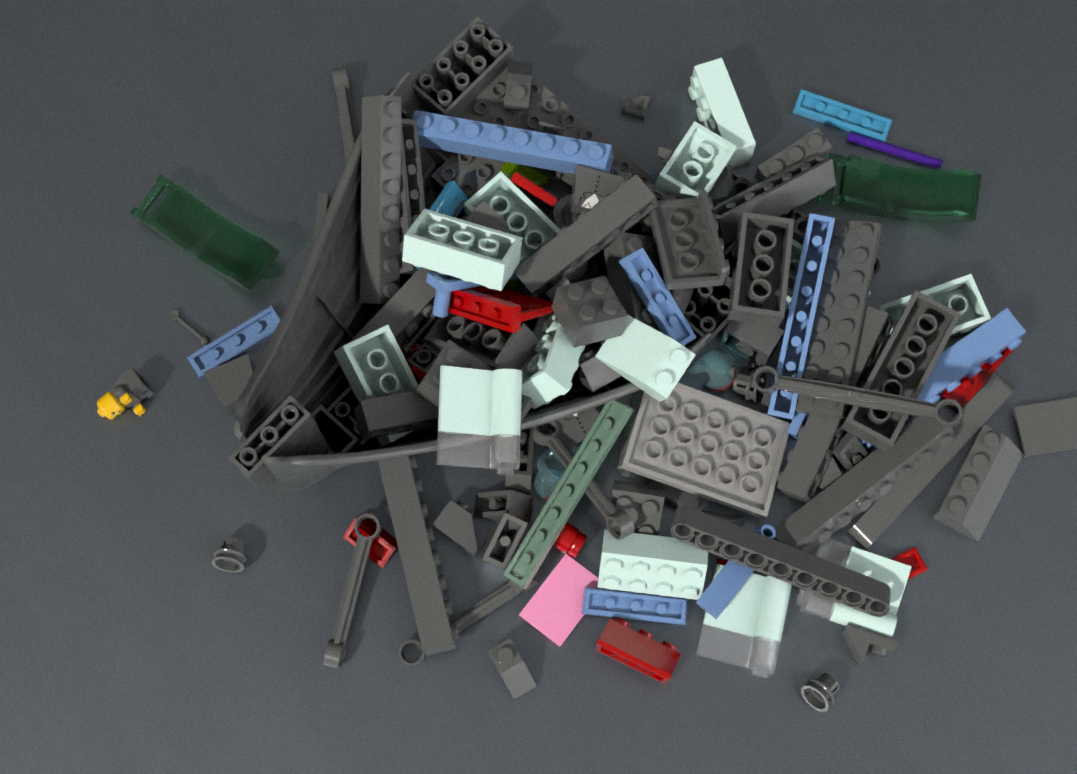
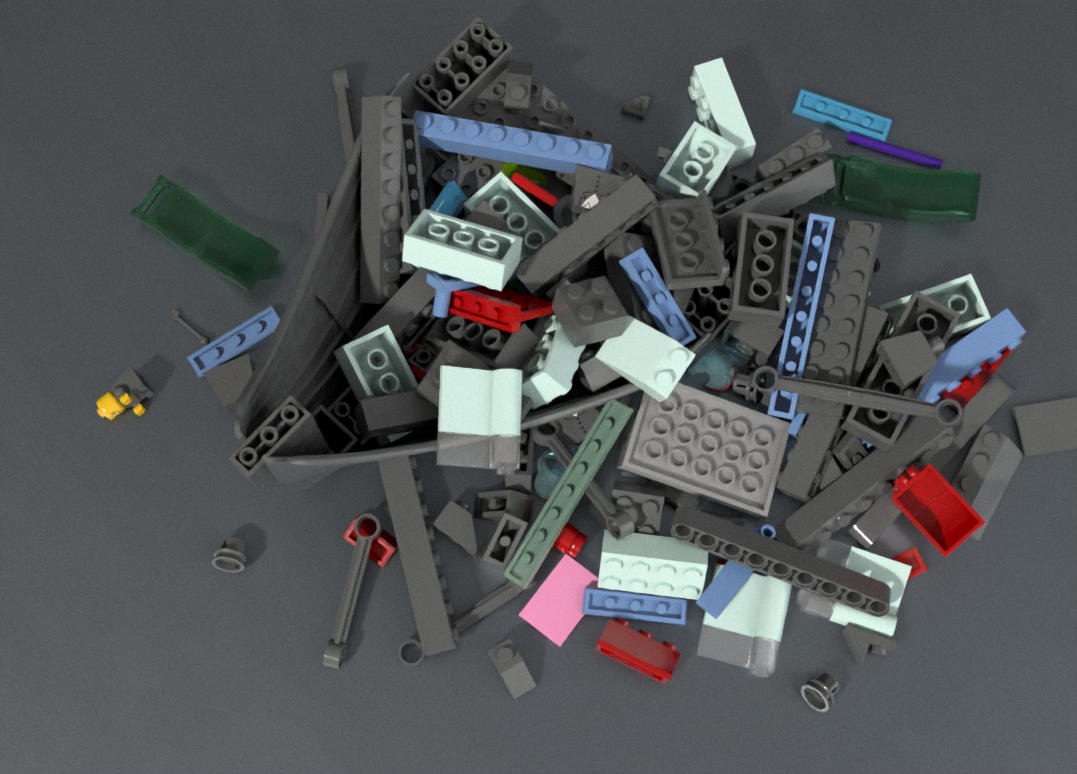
(909, 356): none -> dark grey torso
(935, 508): none -> red piece

